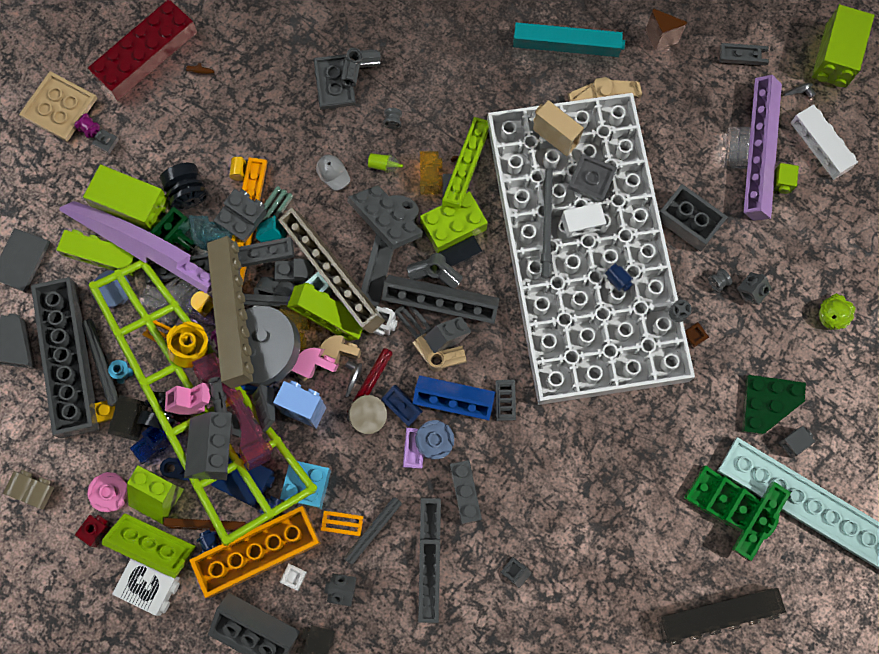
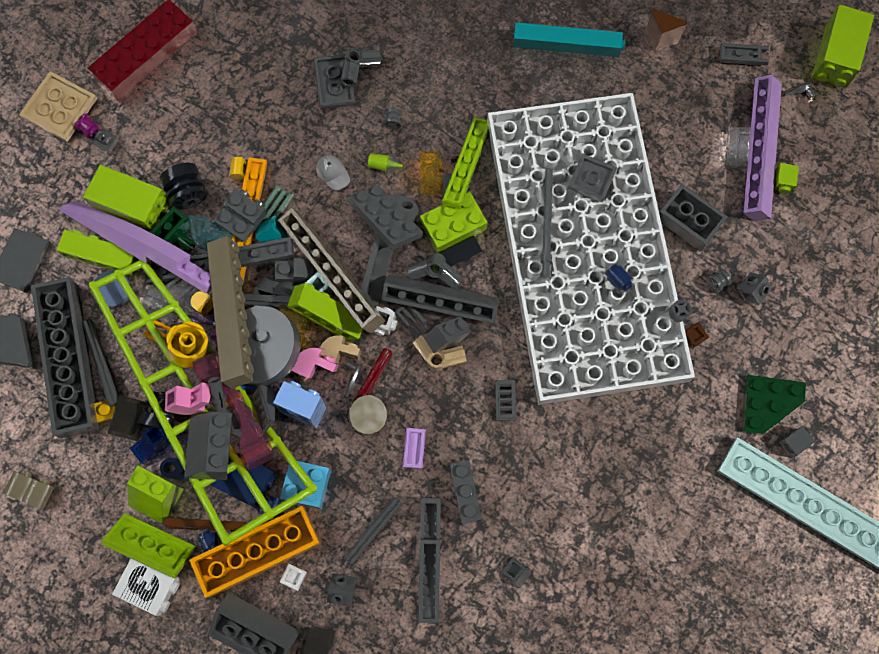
(93, 530): dark red brick -> none
(108, 492): bright pink tile -> none
(123, 374): medium azure brick -> none
(199, 69): reddish brown helmet -> none
(327, 521): light orange tile -> none
(402, 405): dark blue plate -> none
(434, 440): sand blue tile -> none
(453, 397): blue brick -> none
(557, 127): tan brick -> none
(583, 219): white brick -> none
(605, 87): tan plate -> none
(720, 615): clear smoke brick -> none
(738, 508): green slope -> none
(824, 142): white brick -> none
(839, 307): lime hair -> none

